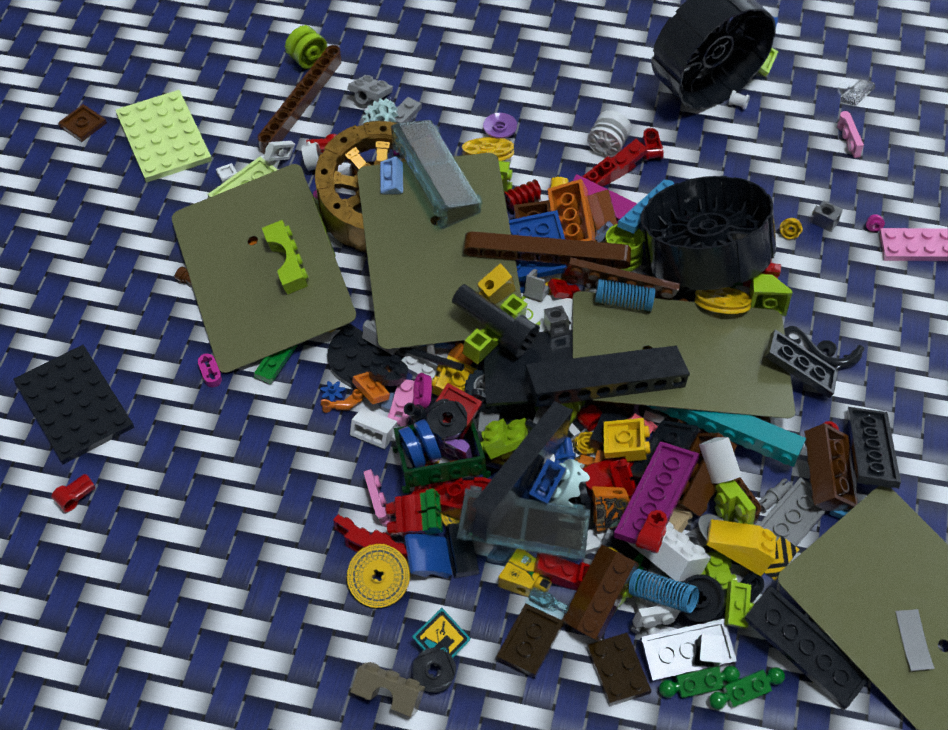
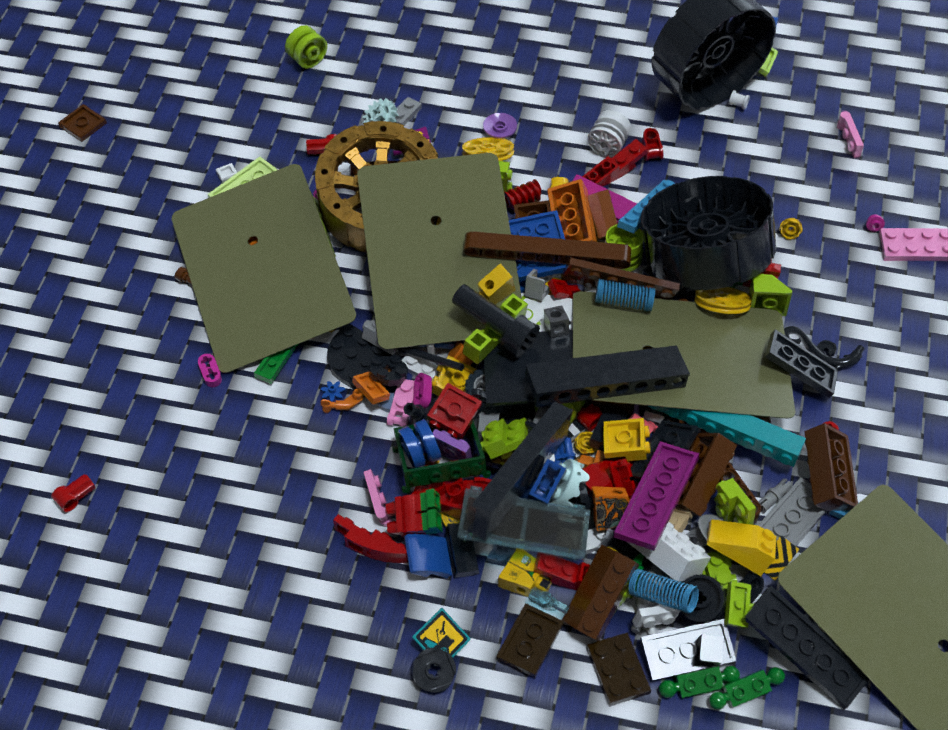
(73, 404): black plate -> none
(163, 135): yellowish green plate -> none
(278, 151): white plate -> none
(290, 274): lime arch -> none
(300, 97): reddish brown beam -> none
(310, 155): white piece -> none
(370, 590): yellow piece -> none
(372, 88): light grey plate -> none
(373, 427): white brick -> none
(391, 176): light blue slope -> none
(405, 692): dark tan arch -> none
(436, 171): windscreen -> none
(450, 408): black plate -> none
(601, 232): sand blue tile -> none
(653, 532): red piece -> none
(720, 460): white brick -> none
(826, 215): flat silver brick -> none
(856, 93): clear plate -> none
(873, 448): black plate -> none
(914, 640): light grey sticker -> none

